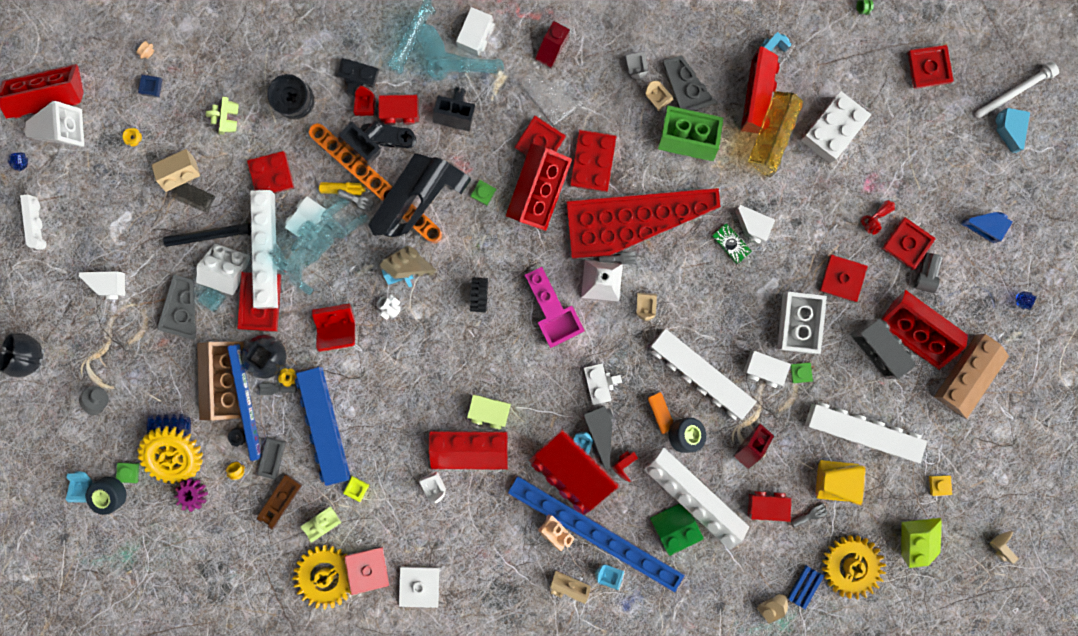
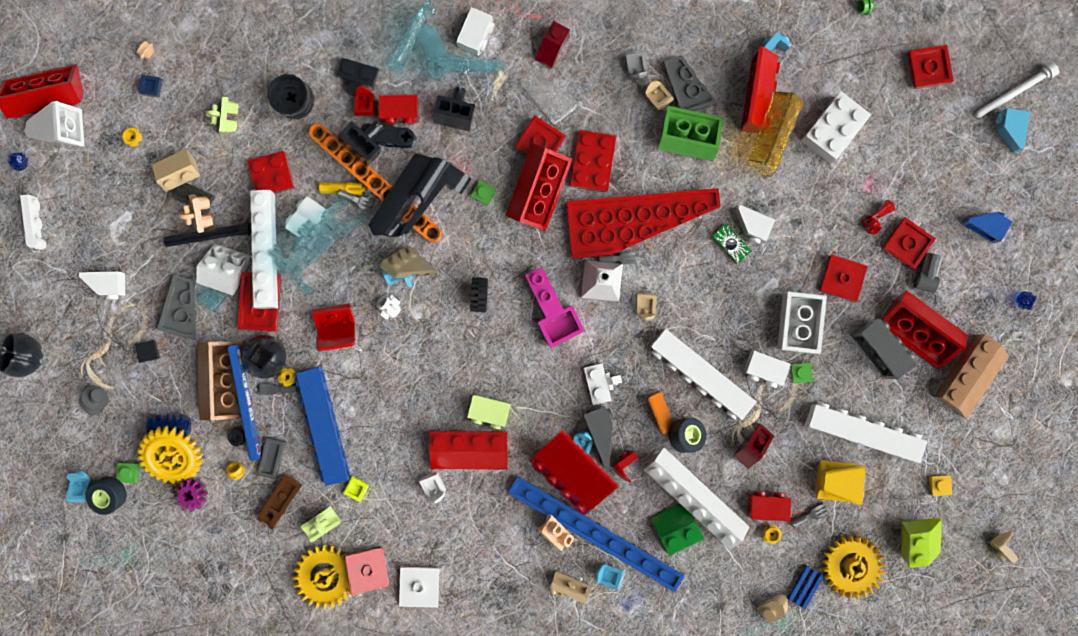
(147, 351): none -> black tile
(197, 204): none -> light nougat hips
(776, 534): none -> yellow plate

